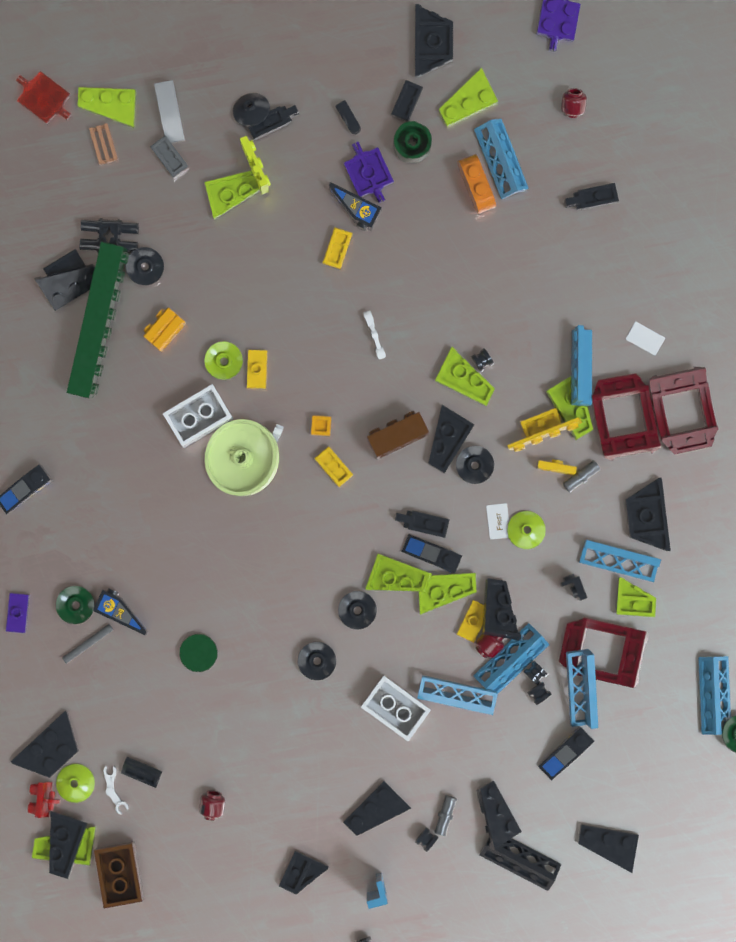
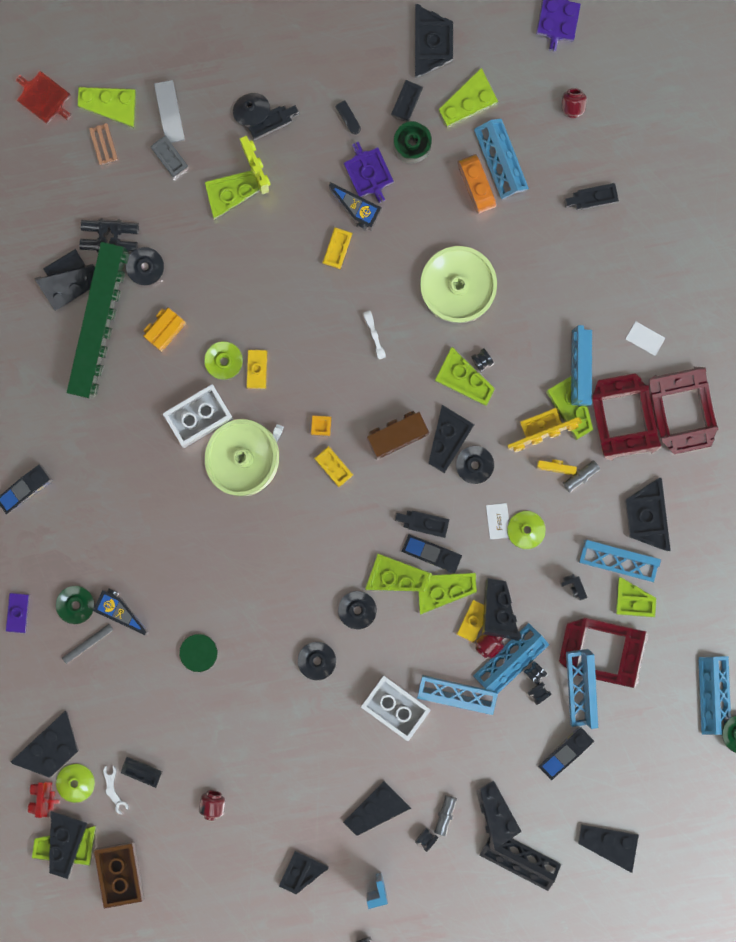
(458, 284): none -> yellowish green dish

